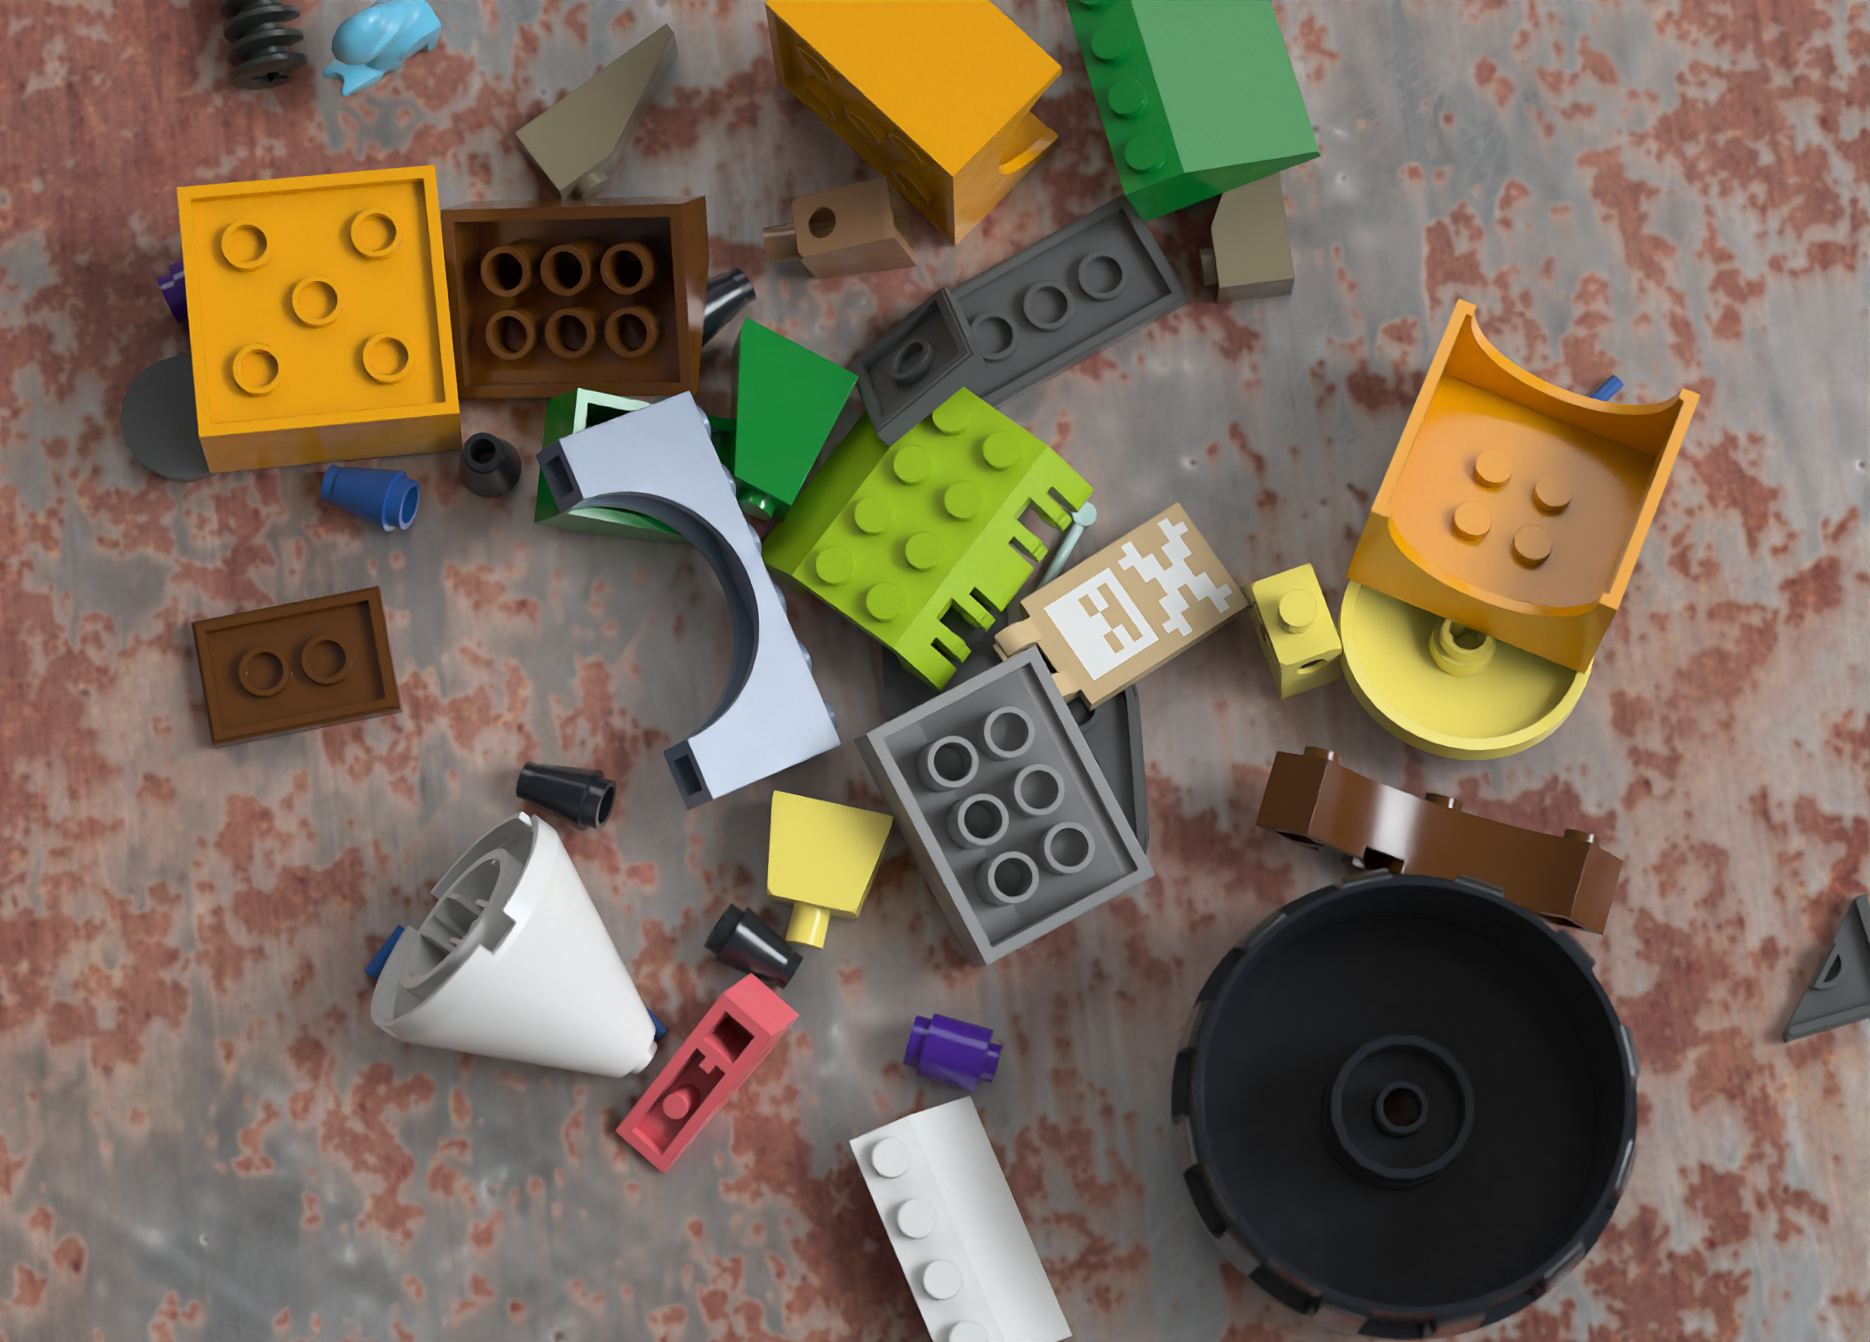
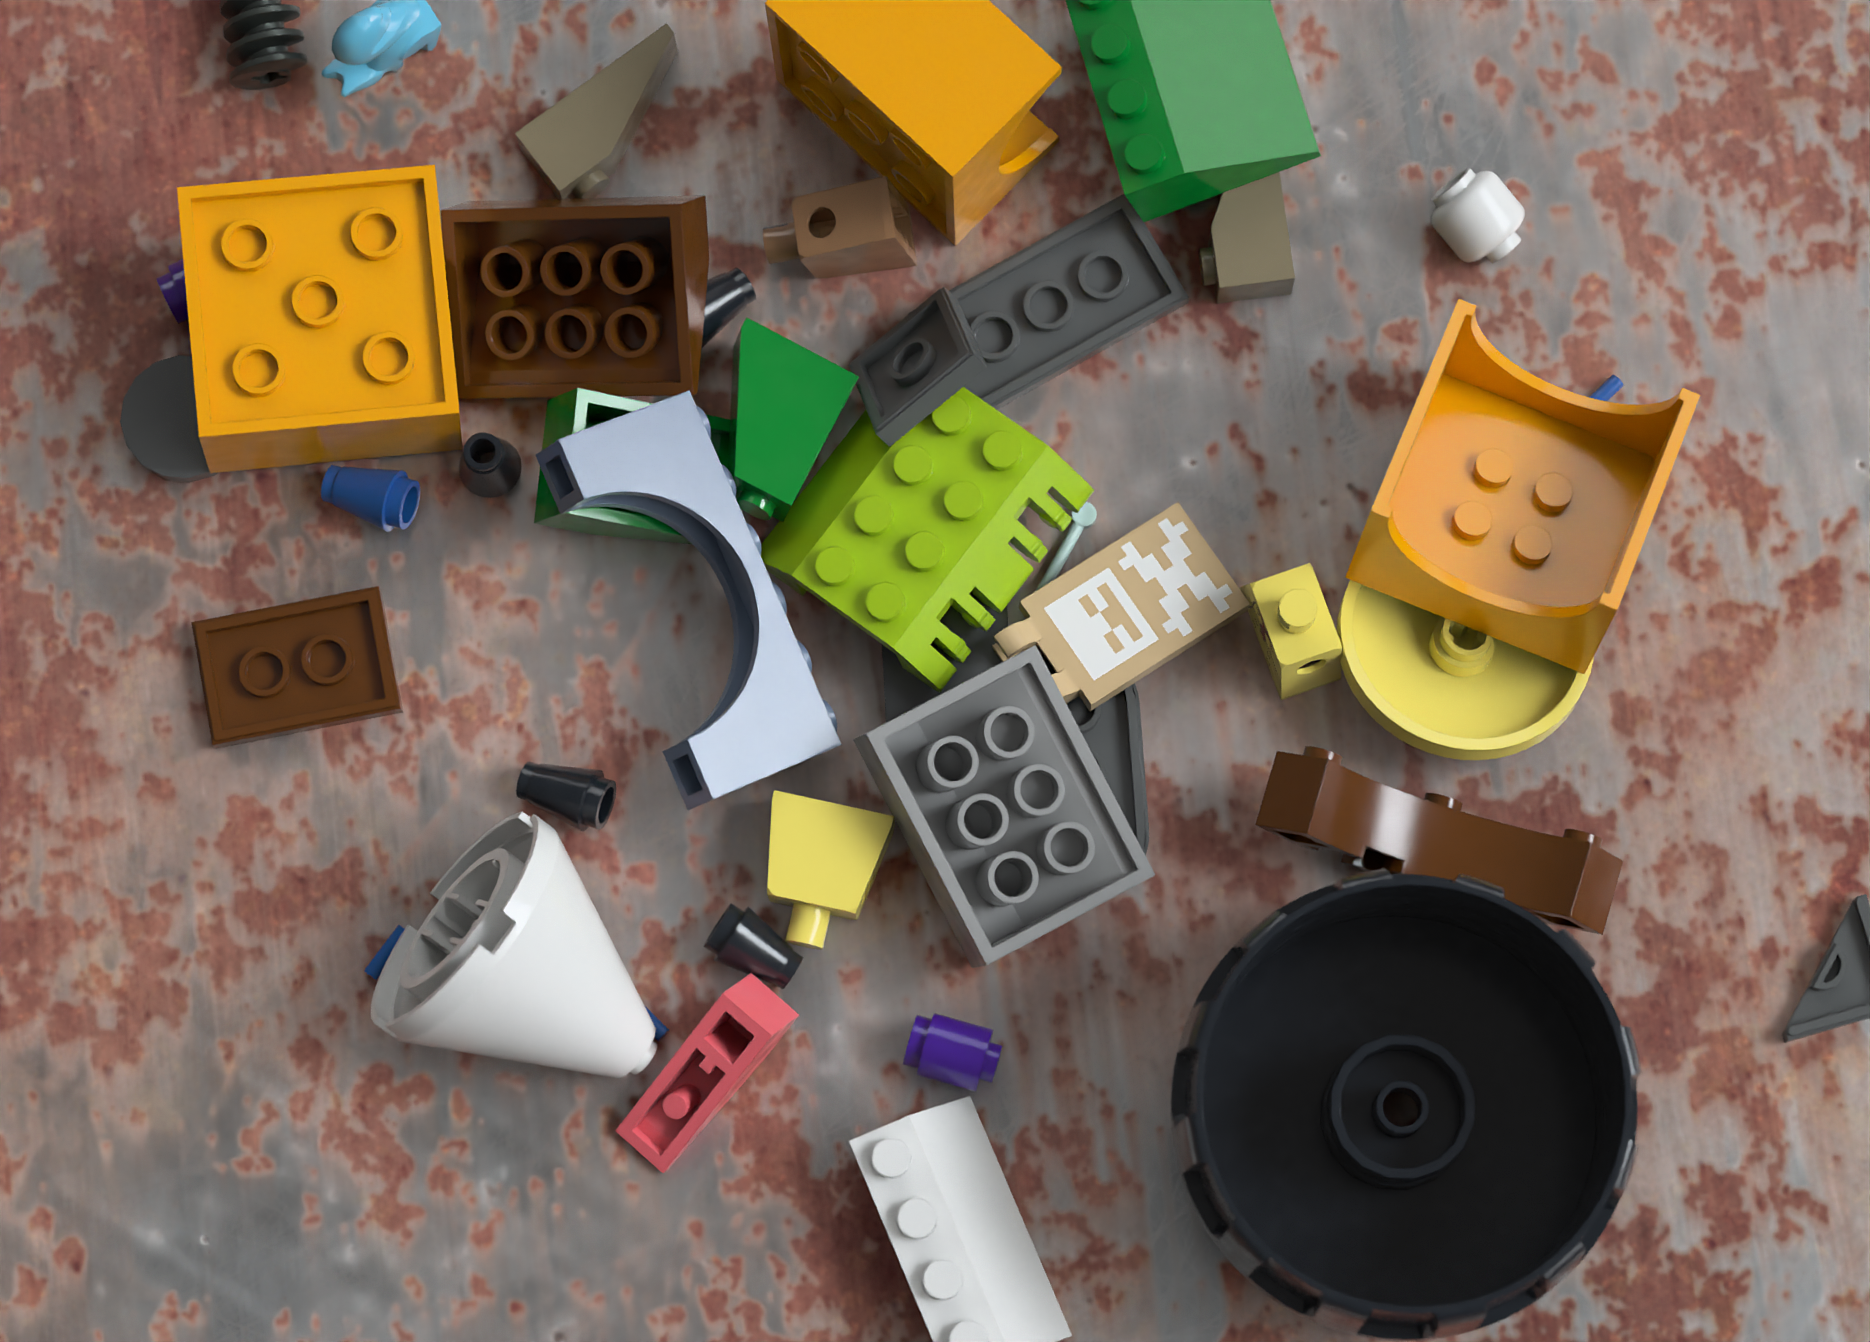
(1477, 216): none -> white head

